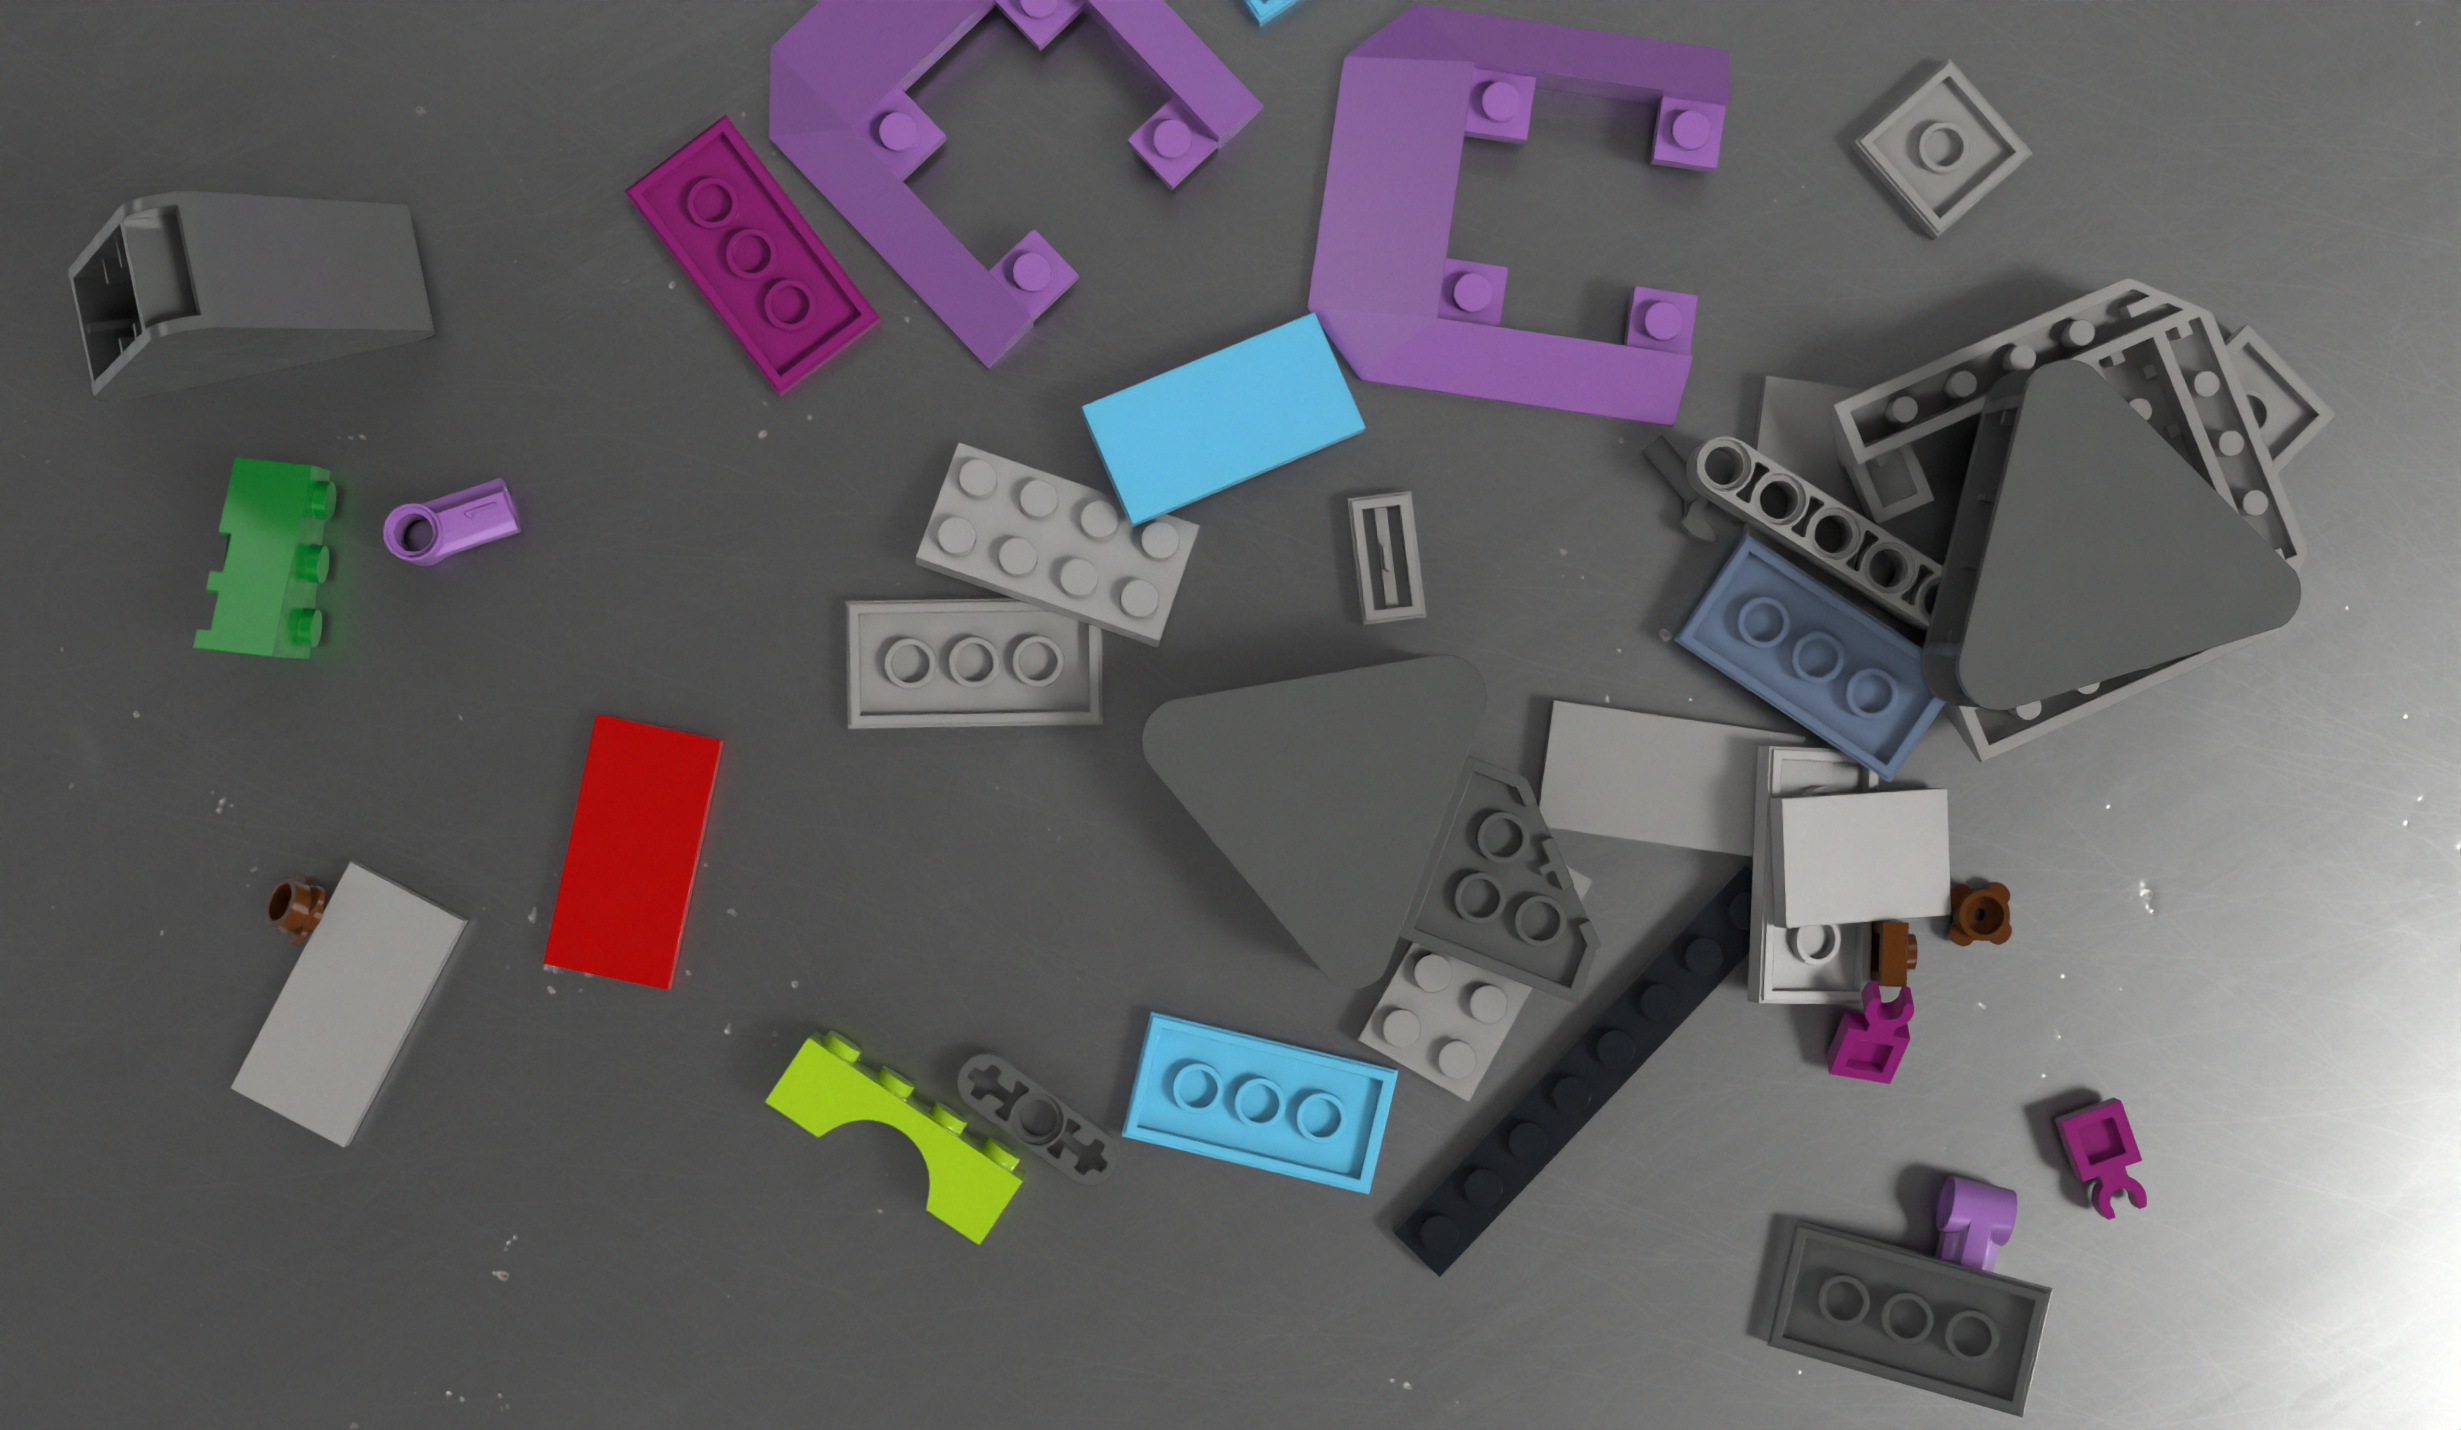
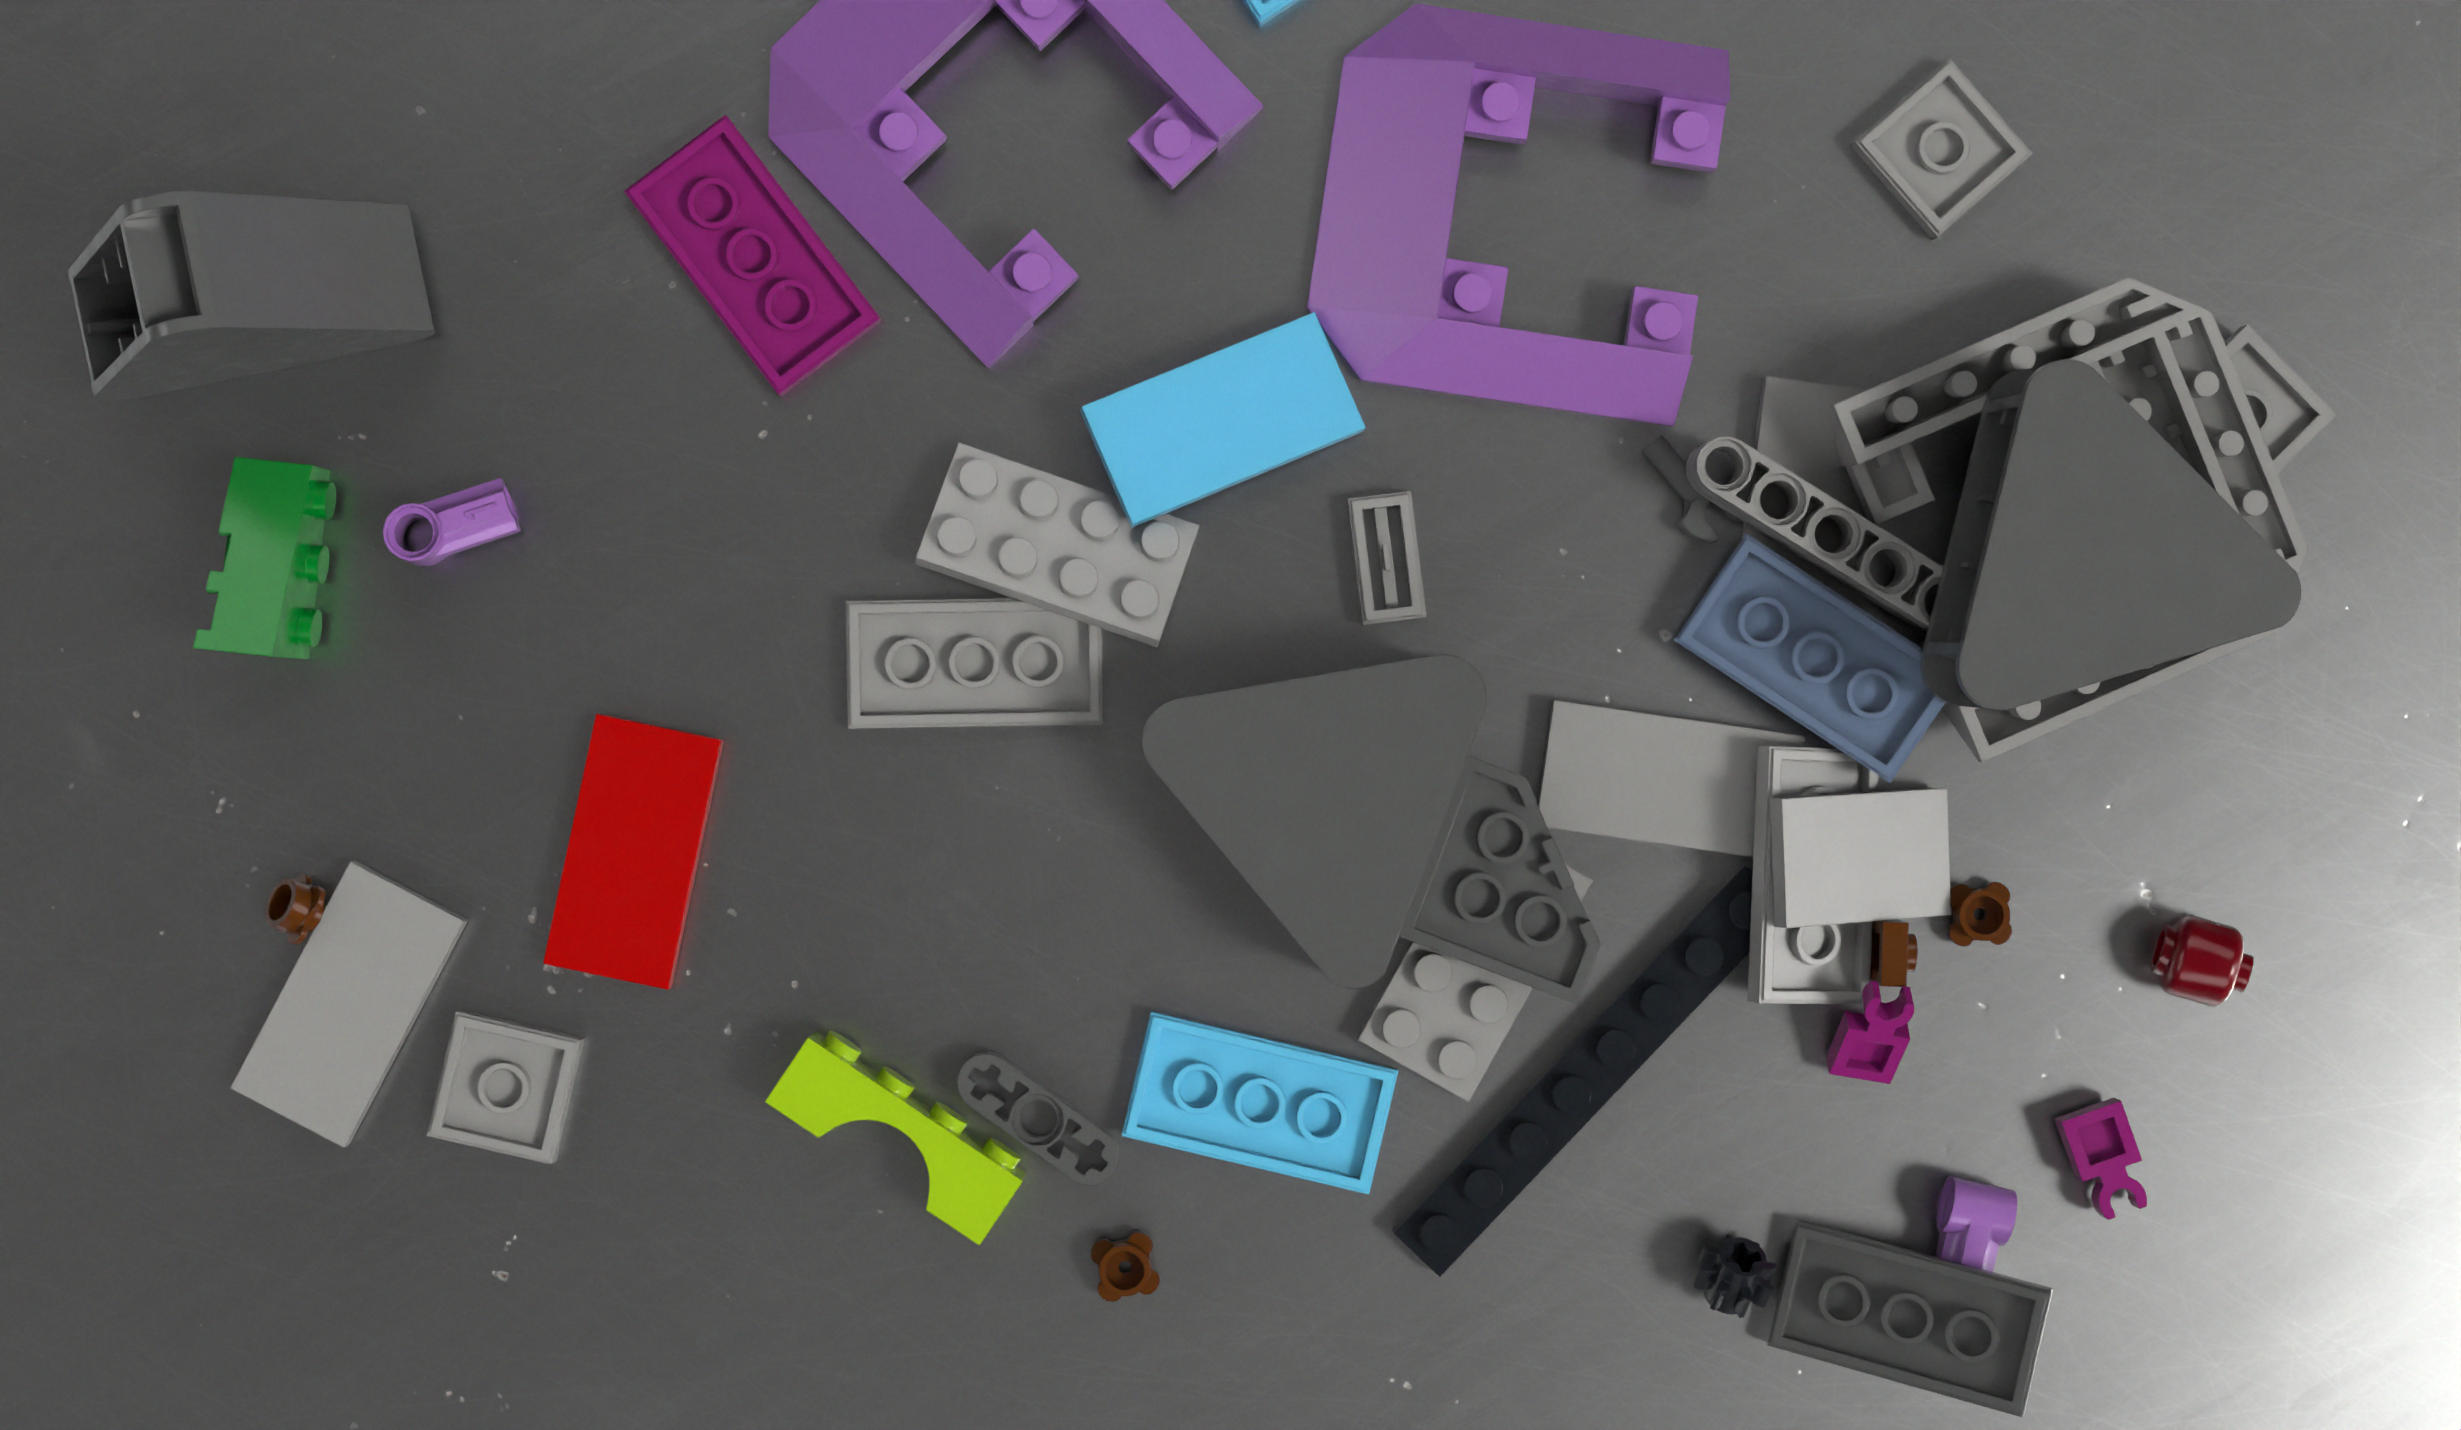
(505, 1086): none -> light grey tile
(1117, 1283): none -> reddish brown plate
(1735, 1276): none -> black gear
(2201, 960): none -> dark red head

